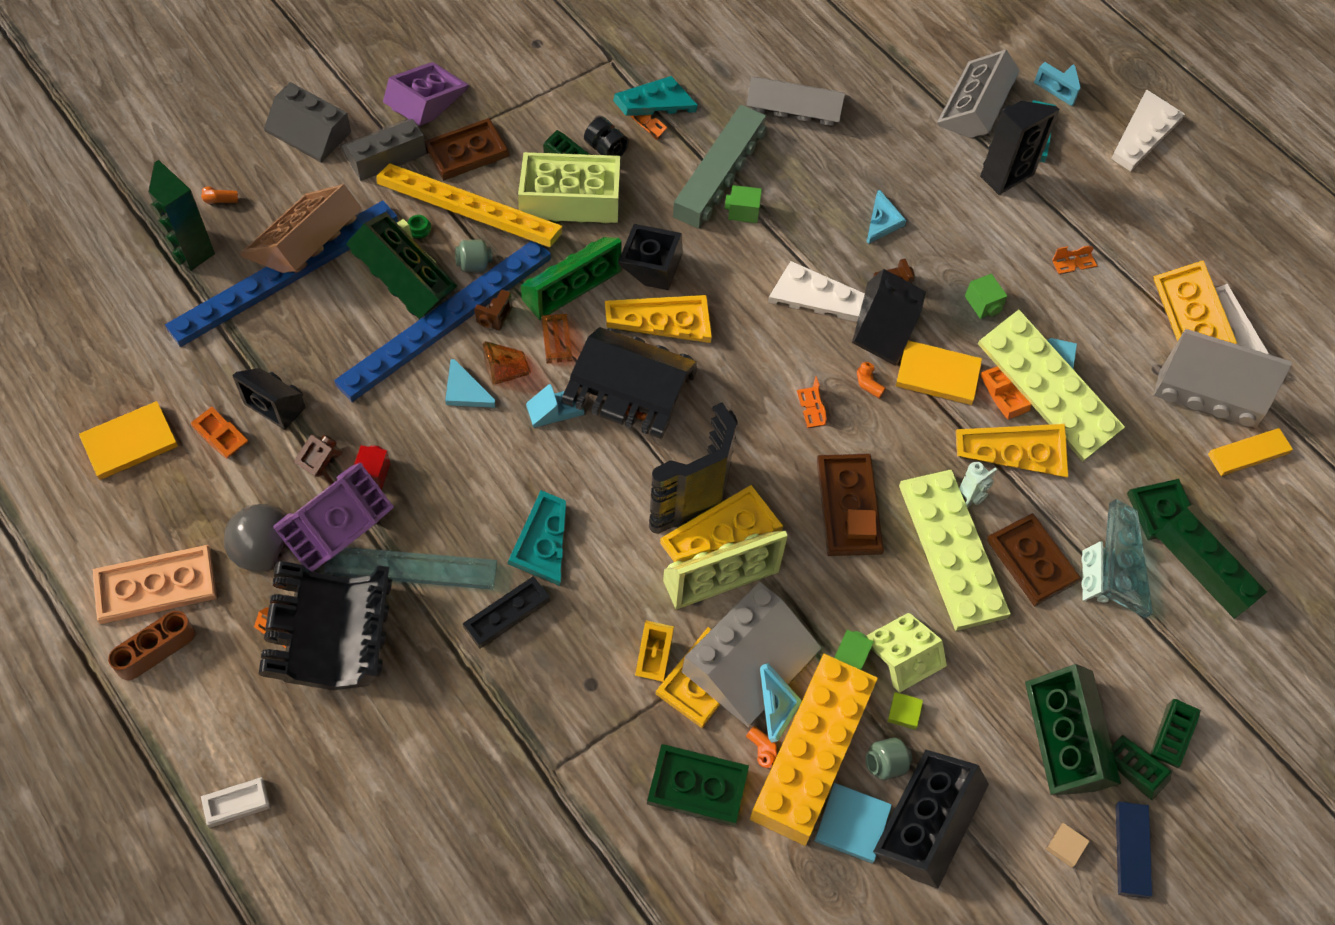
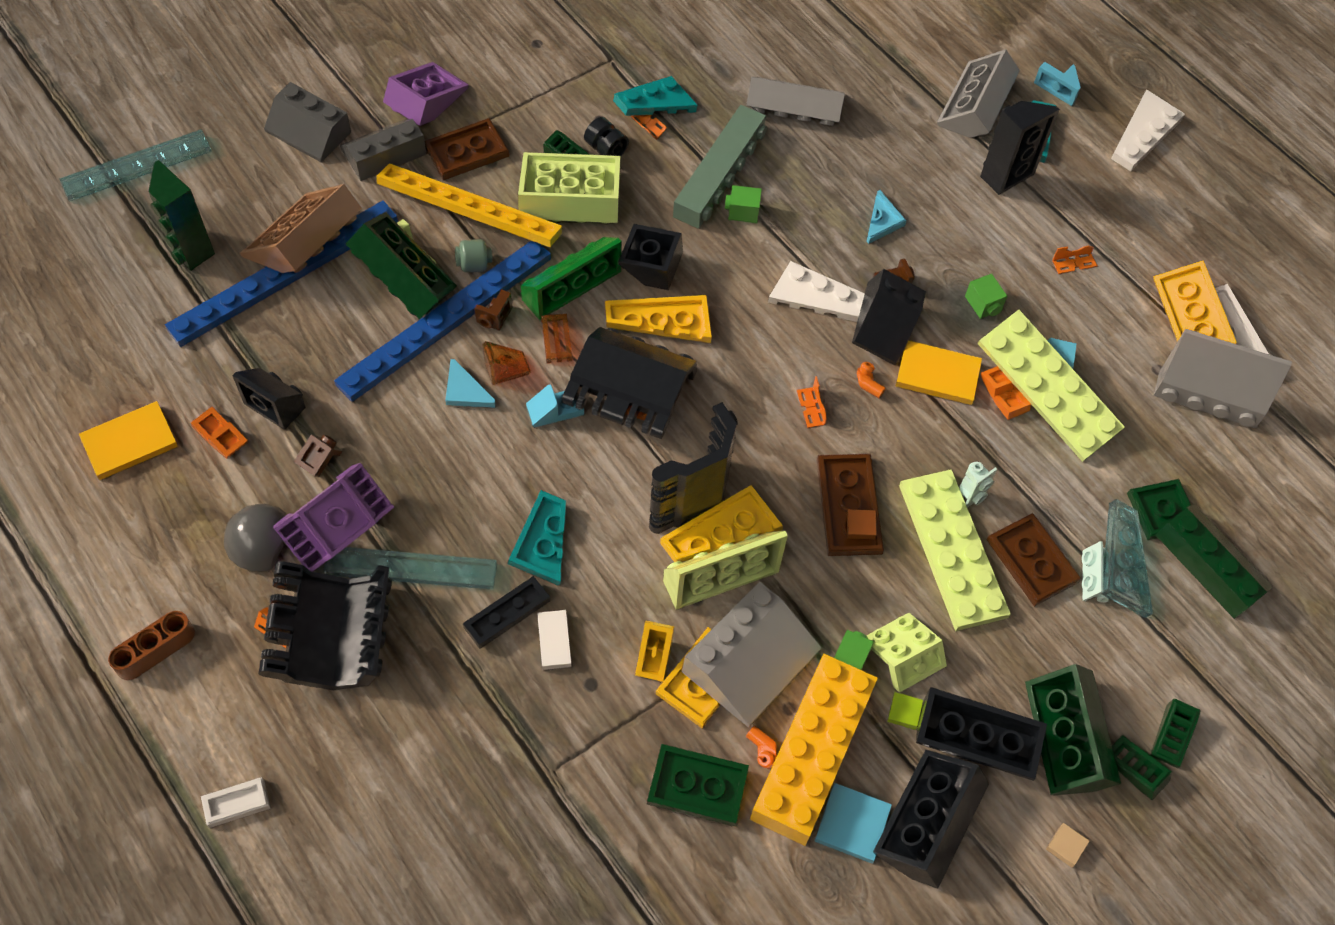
(134, 165): none -> clear light blue tile
(154, 584): light nougat tile -> none
(213, 196): orange arm -> none
(375, 461): red brick -> none
(419, 226): green plate -> none
(554, 639): none -> white tile
(779, 702): medium azure tile -> none
(888, 758): sand green head -> none
(981, 733): none -> black slope
(1022, 447): yellow wing -> none
(1133, 850): dark blue tile -> none
(1250, 452): yellow tile -> none

